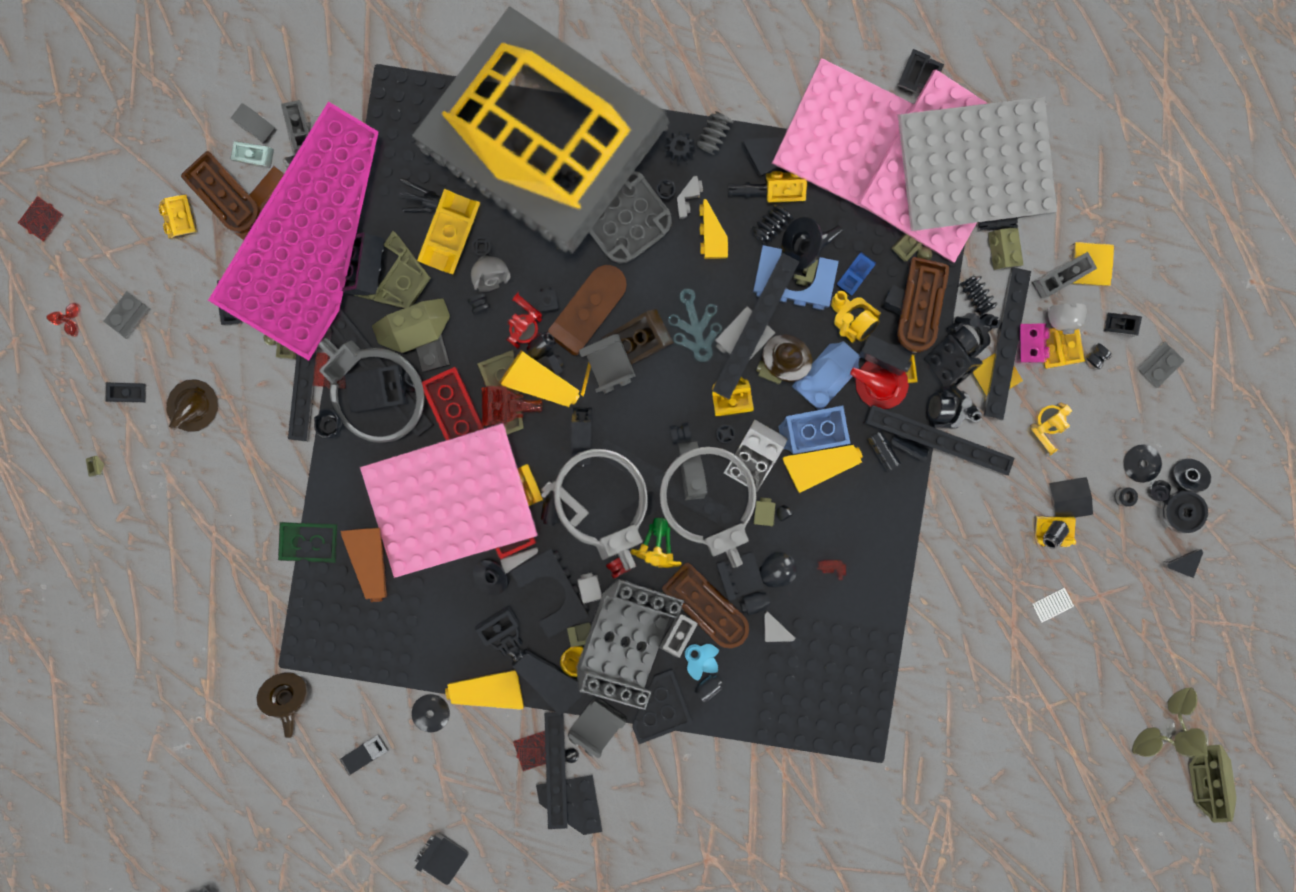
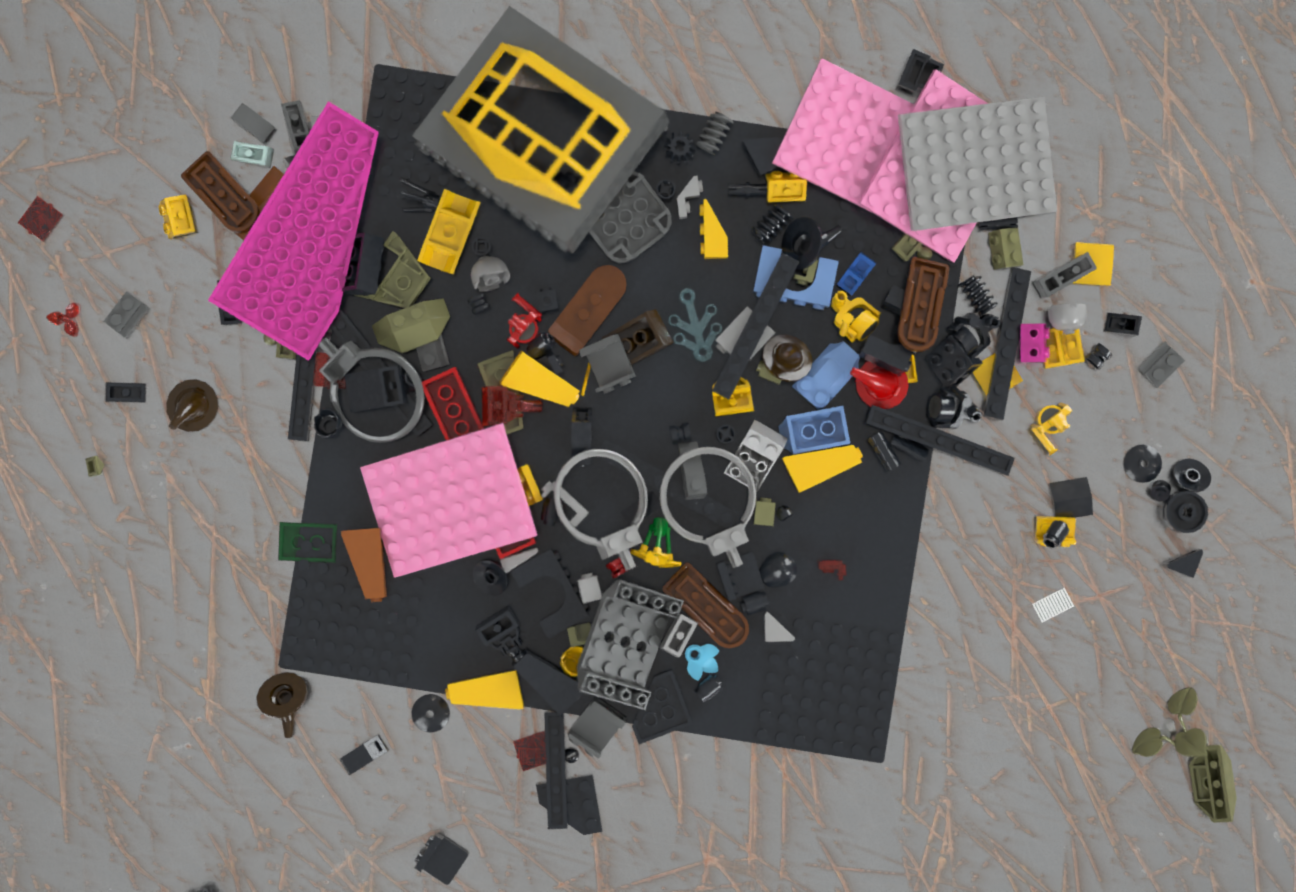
(1132, 496): black brick -> none

